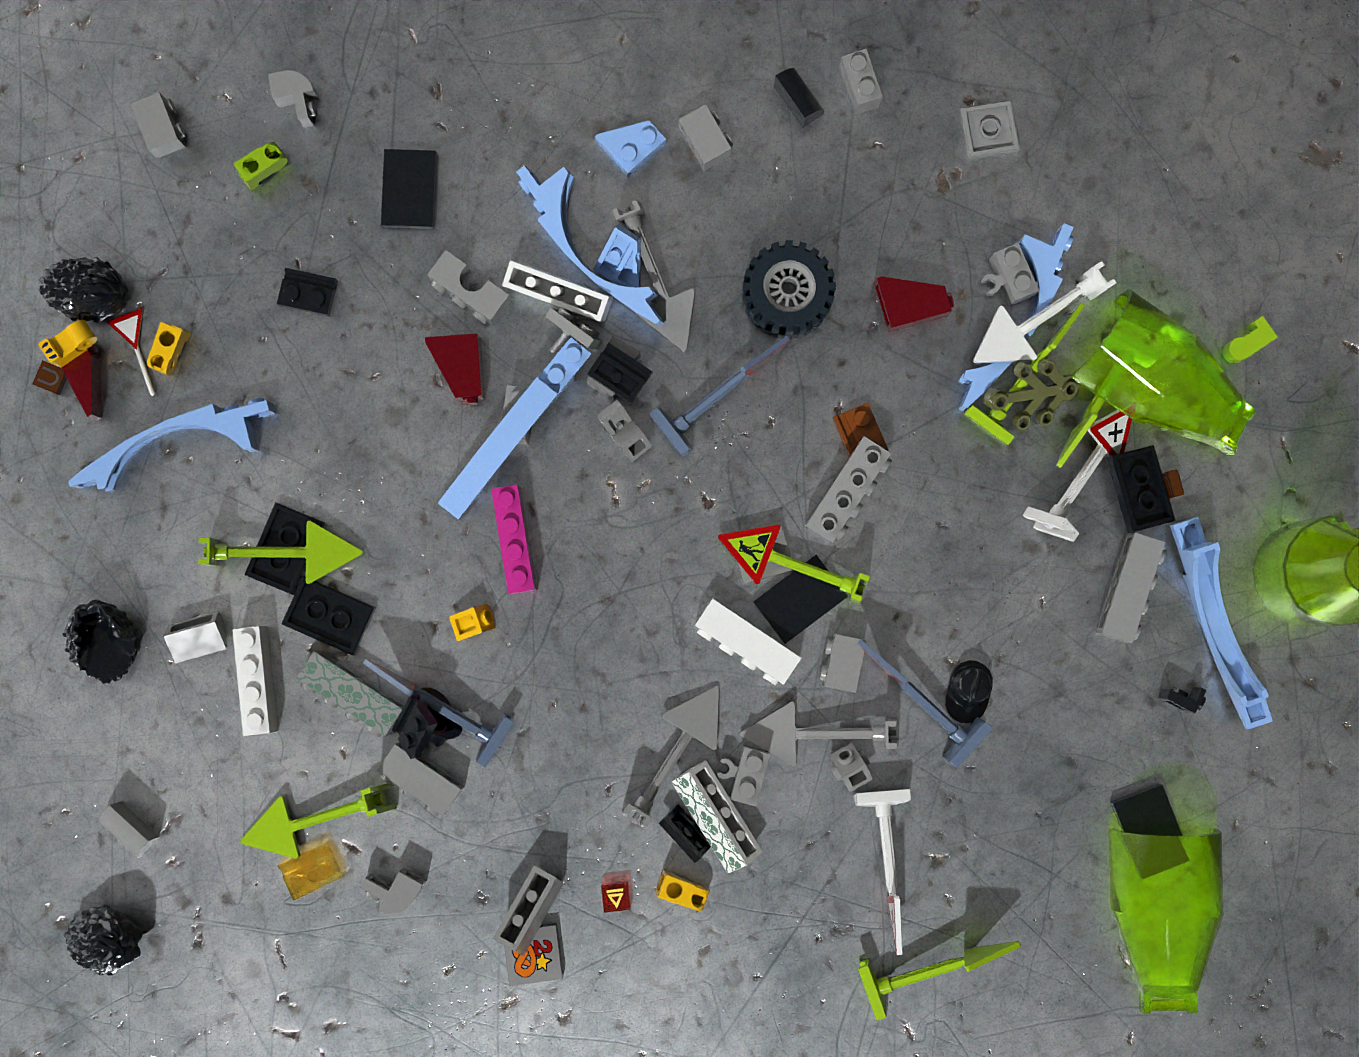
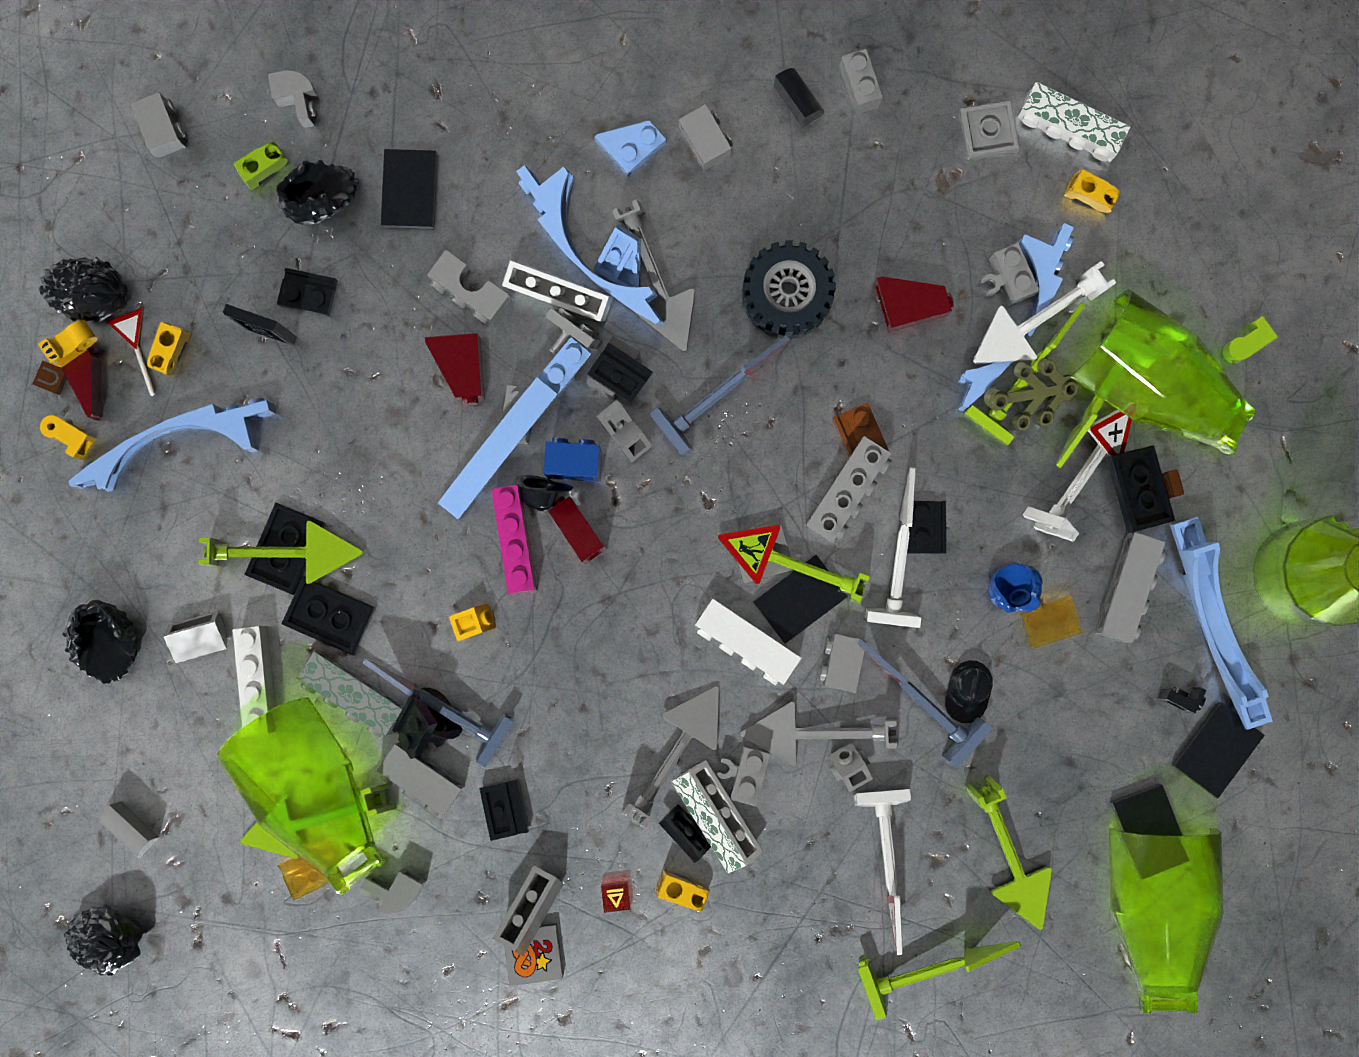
(75, 438): none -> yellow leg
(259, 324): none -> black tile
(302, 790): none -> clear neon green windscreen
(315, 192): none -> black hair
(504, 809): none -> black plate
(540, 491): none -> black piece
(572, 460): none -> blue brick
(576, 529): none -> dark red slope
(893, 613): none -> white piece
(928, 528): none -> black plate
(1016, 588): none -> blue hair
(1026, 893): none -> lime piece
(1051, 622): none -> clear yellow plate
(1073, 122): none -> white brick
(1092, 191): none -> yellow leg
(1218, 750): none -> black tile

